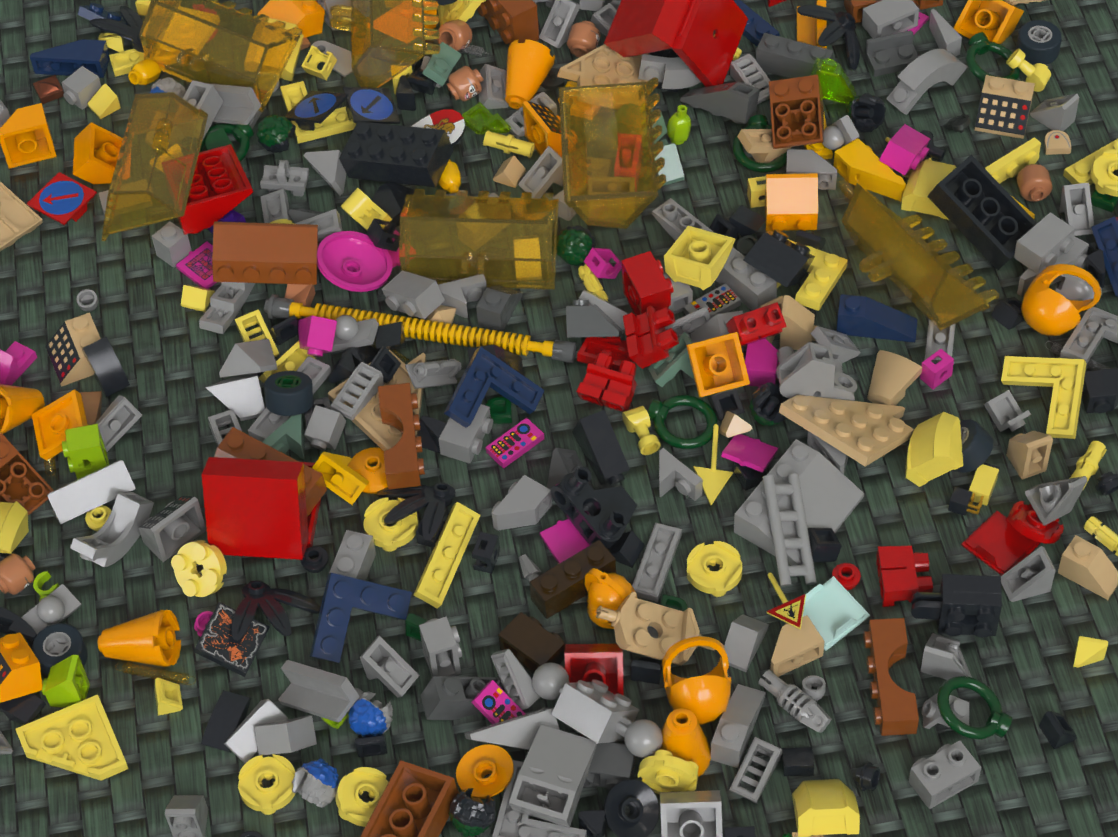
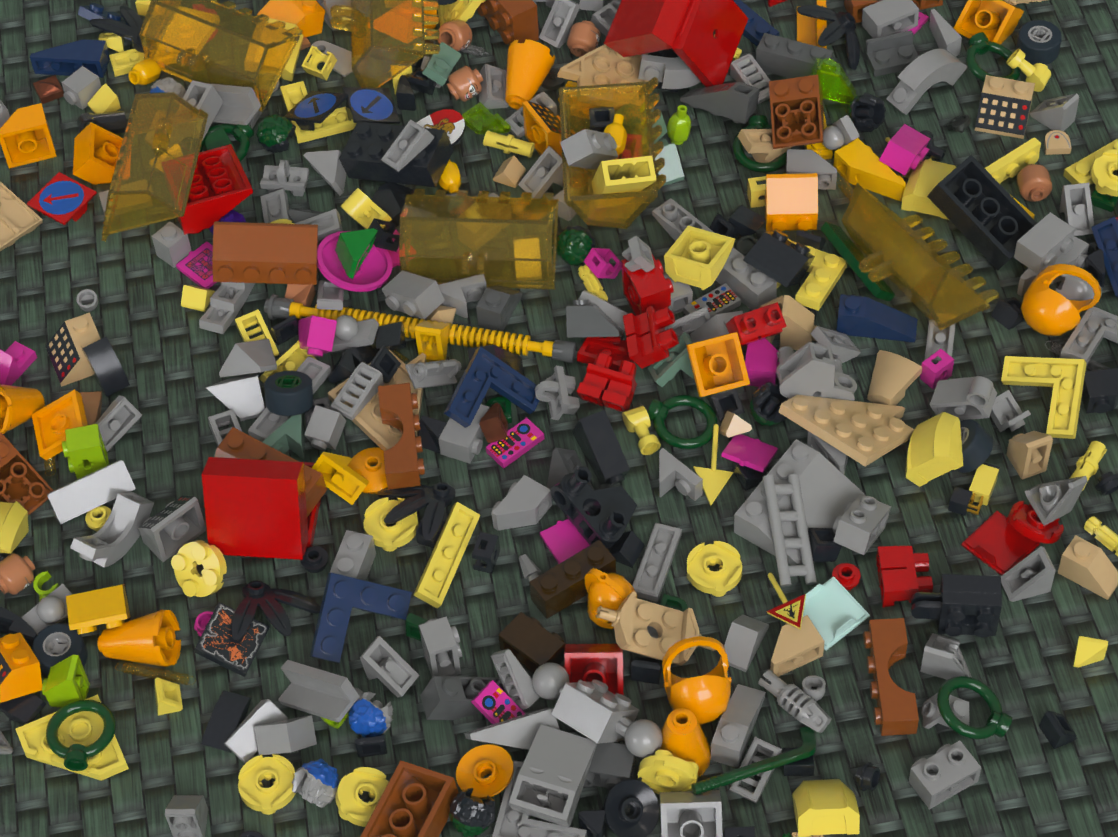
(77, 755): none -> dark green piece
(97, 607): none -> yellow slope
(111, 121): none -> black piece
(329, 296): none -> light grey tile
(354, 248): none -> green slope
(407, 145): none -> light grey slope
(432, 340): none -> yellow slope
(494, 424): none -> copper slope
(562, 385): none -> light grey hips
(589, 148): none -> light grey brick
(600, 118): none -> black slope
(618, 132): none -> yellow plant
(624, 175): none -> light yellow slope
(639, 255): none -> light grey tile
(806, 750): none -> dark green piece
(853, 257): none -> dark green tile
(861, 523): none -> light grey brick
(964, 397): none -> light grey hinge

